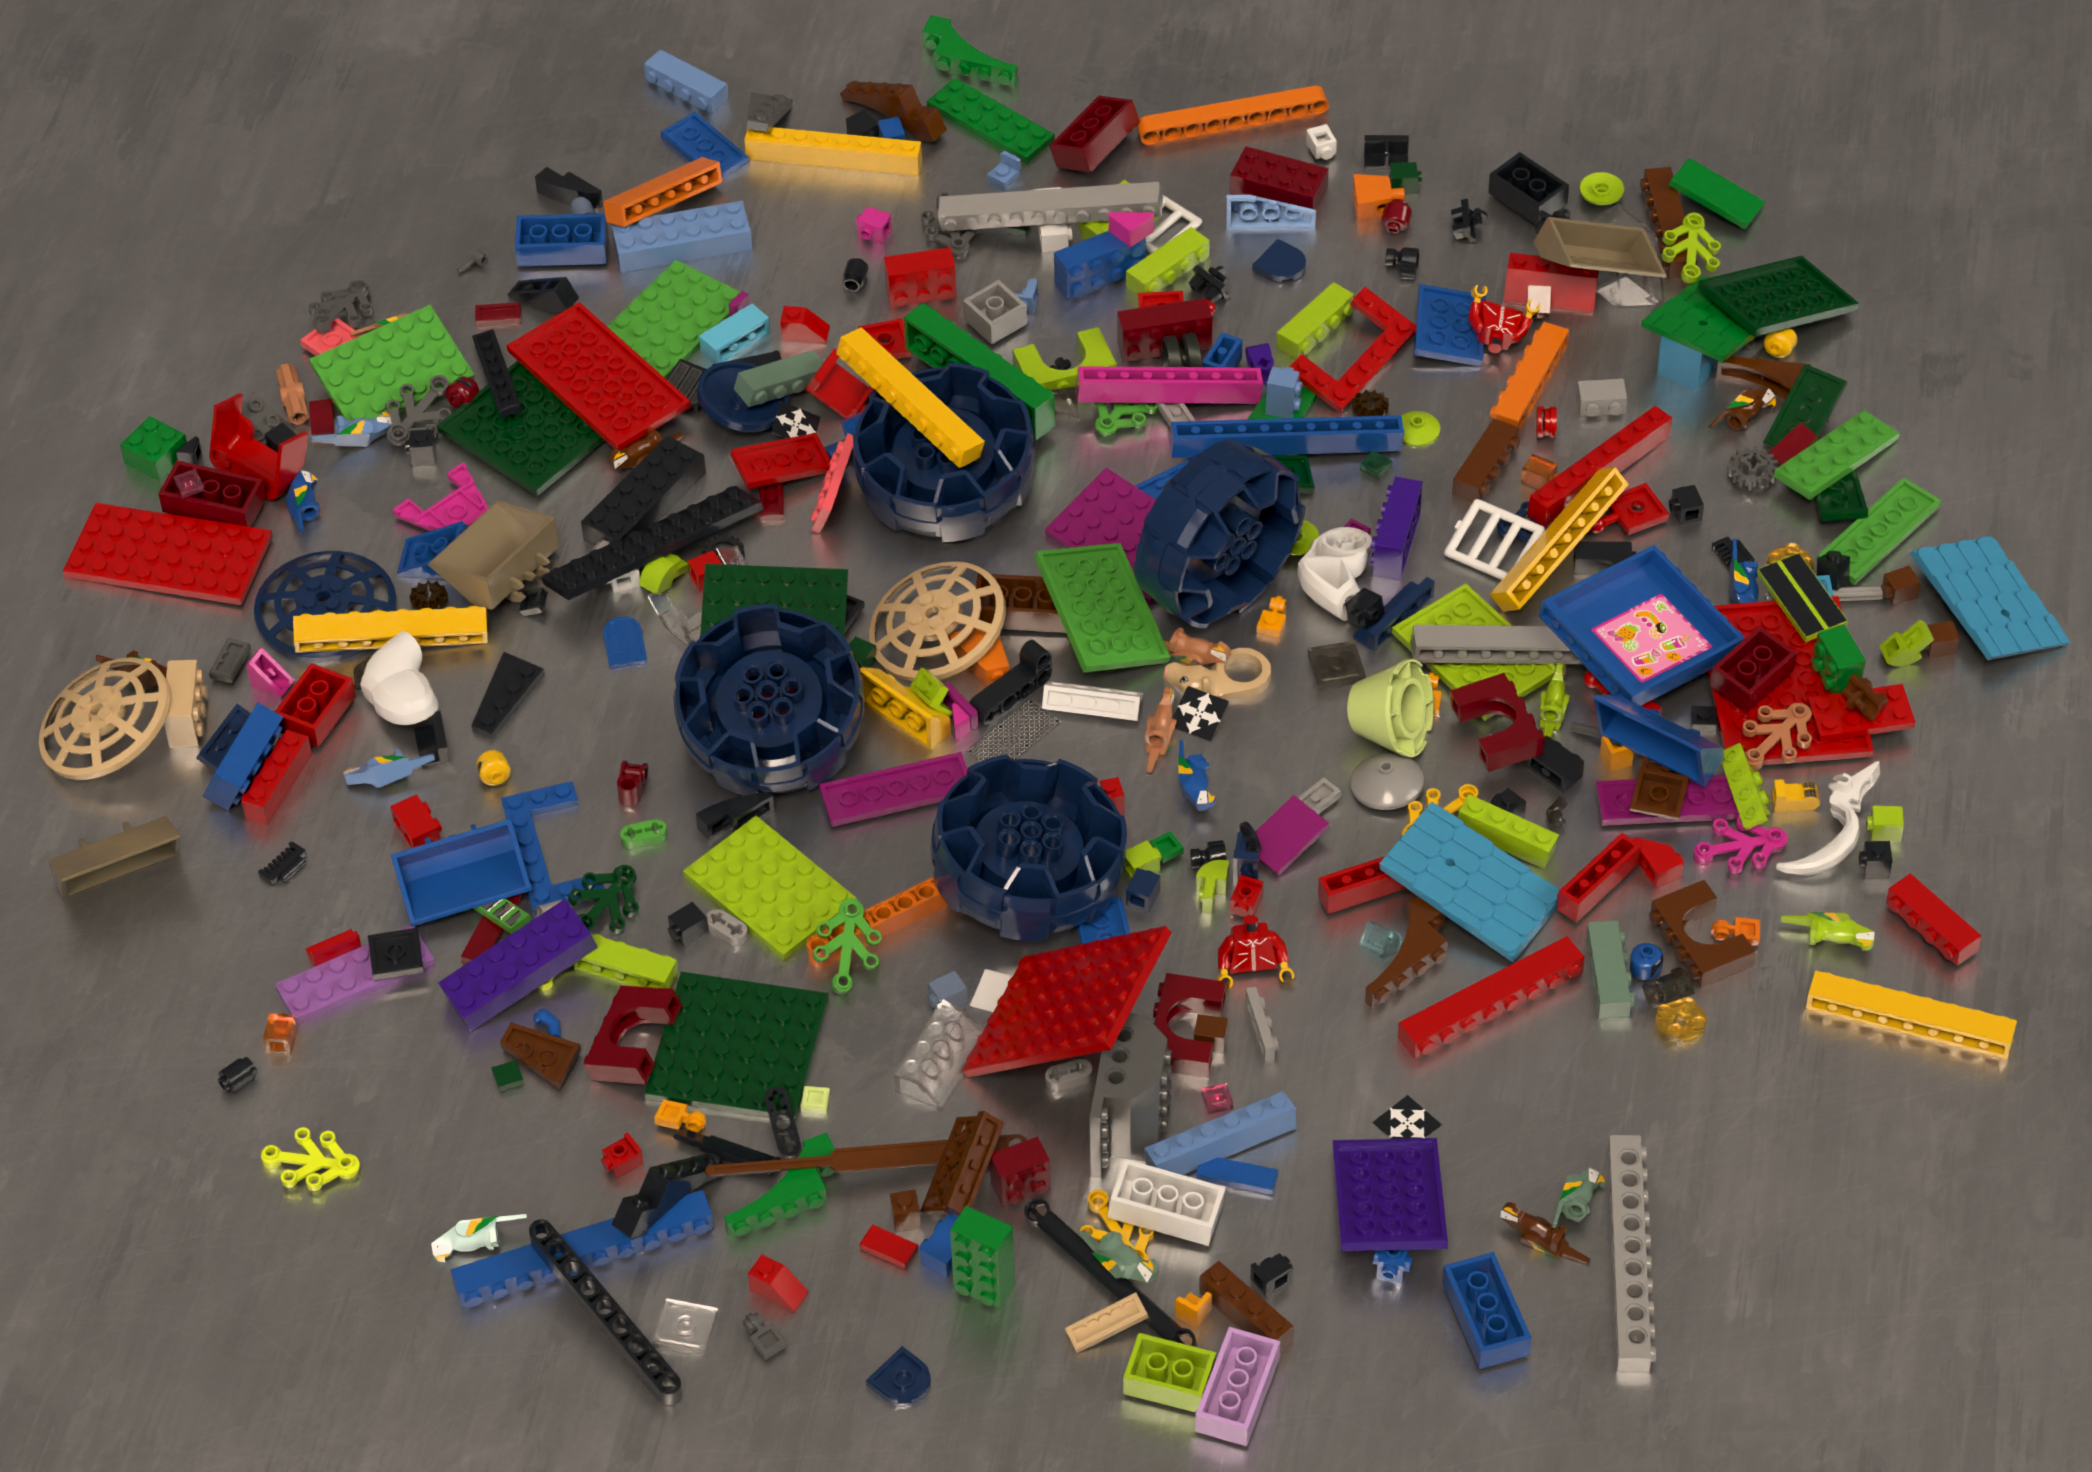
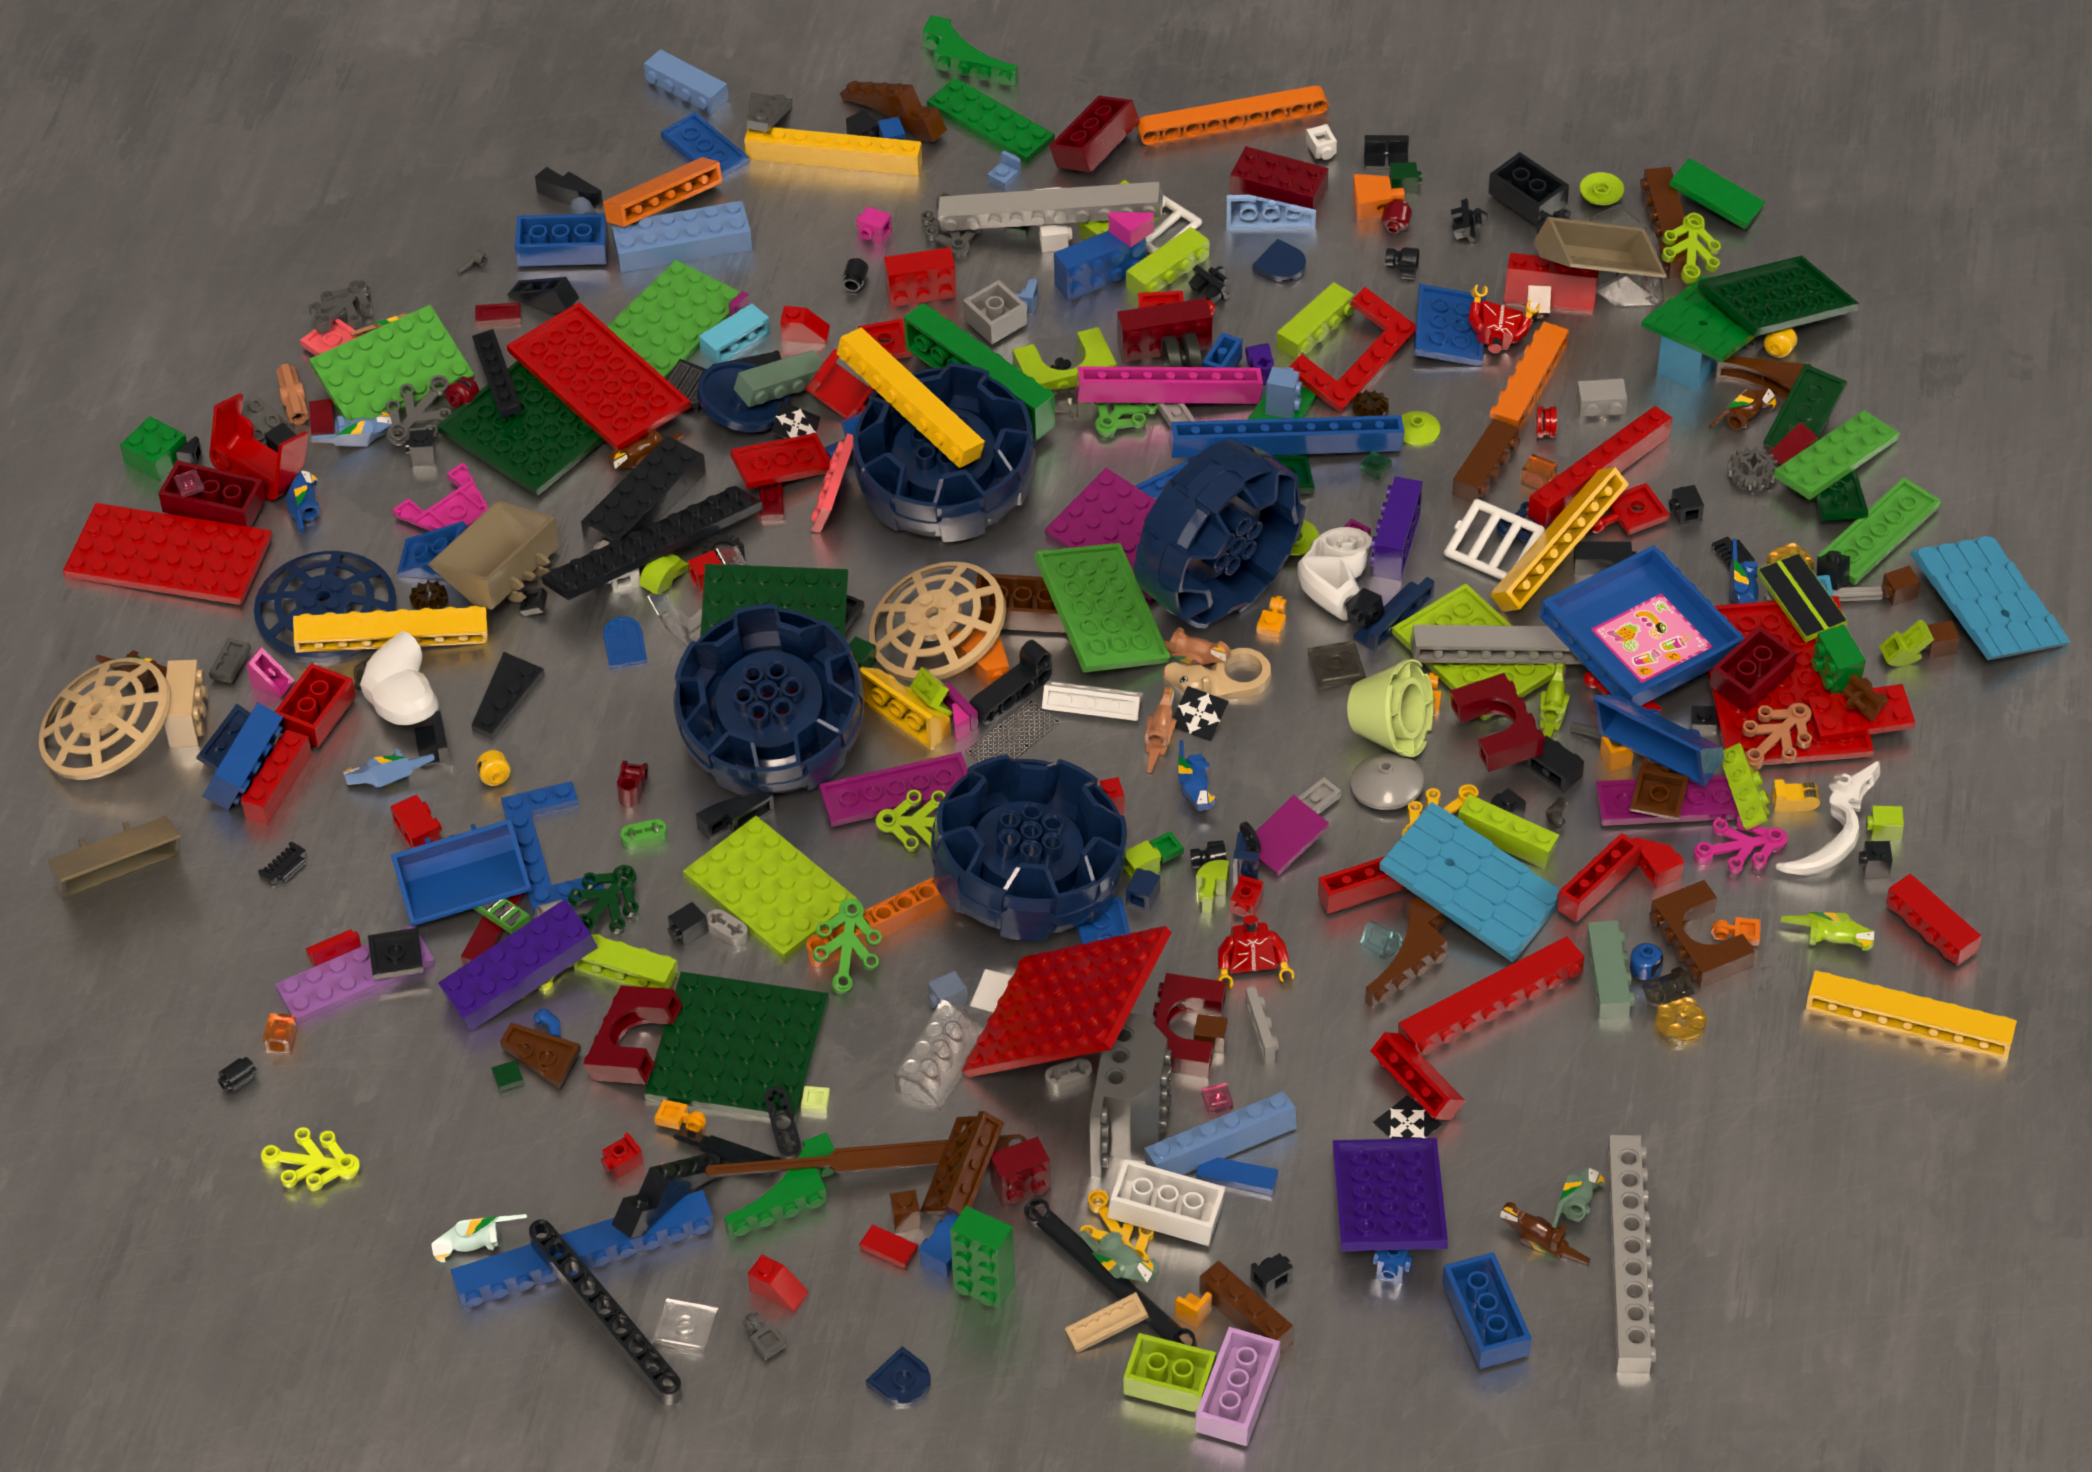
(918, 822): none -> lime plant
(1417, 1076): none -> red brick

